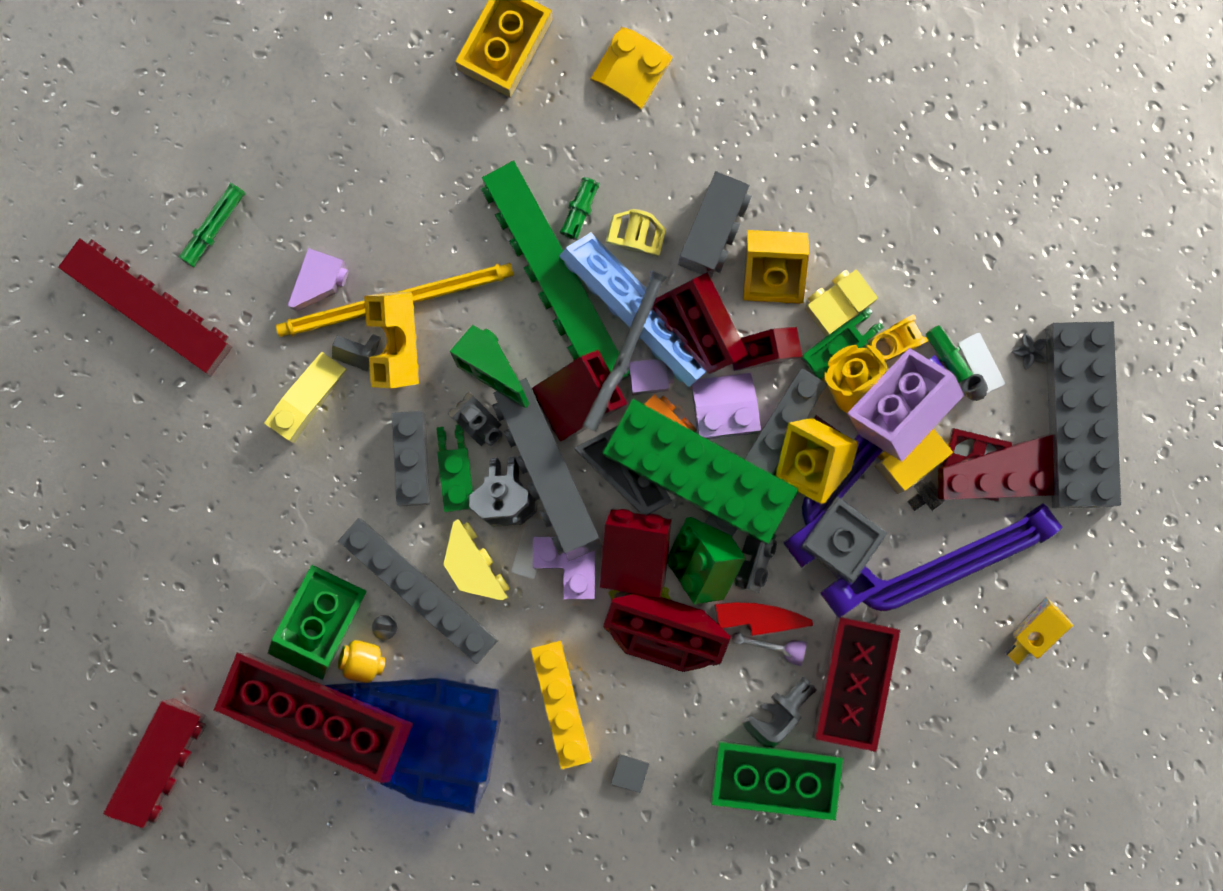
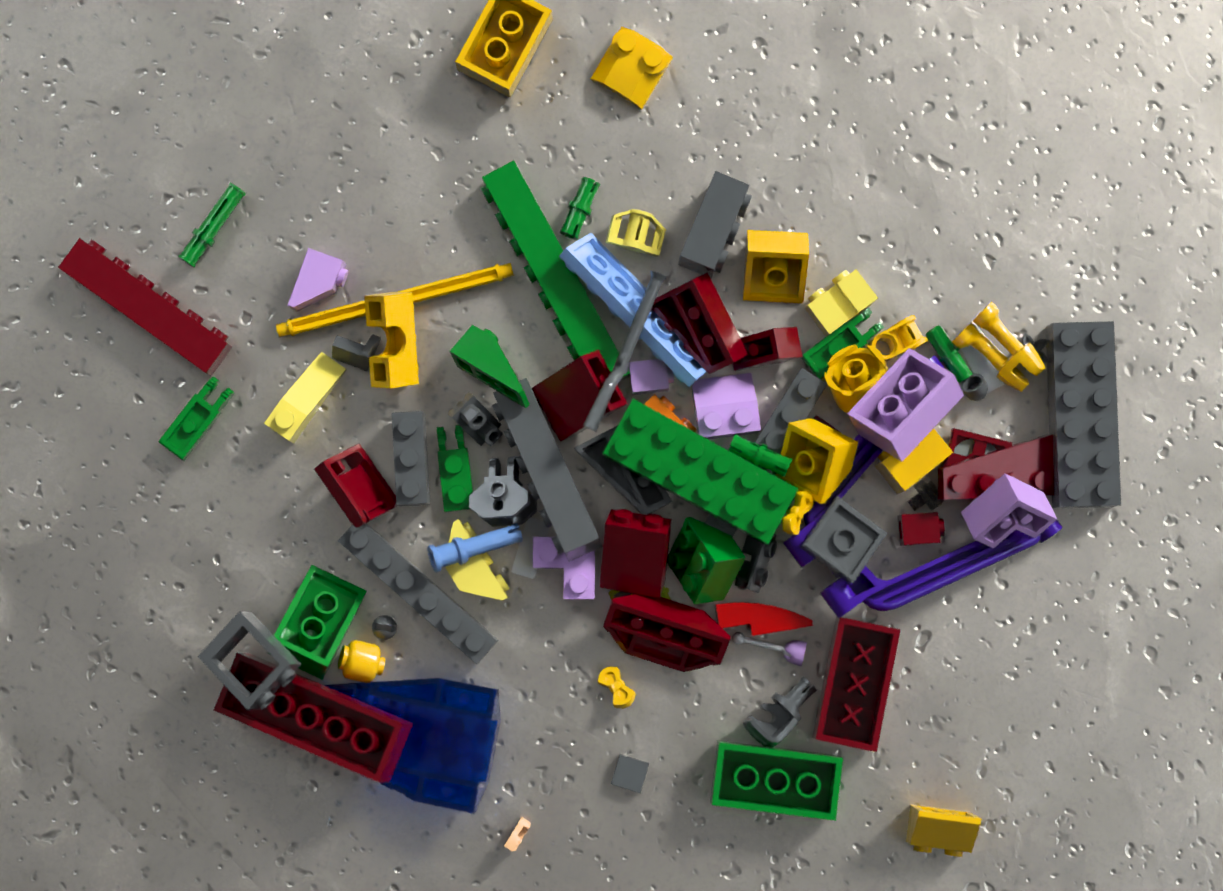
(155, 764): dark red slope -> none
(194, 420): none -> green hinge
(225, 643): none -> dark grey window
(360, 491): none -> dark red container
(461, 550): none -> medium blue pin
(517, 834): none -> light nougat tile
(561, 704): yellow arch -> none
(622, 695): none -> yellow piece
(760, 455): none -> green pin
(792, 520): none -> yellow piece
(920, 528): none -> dark red brick
(942, 829): none -> yellow slope
(1006, 508): none -> lavender brick
(1020, 353): none -> yellow piece
(1047, 621): yellow torso -> none

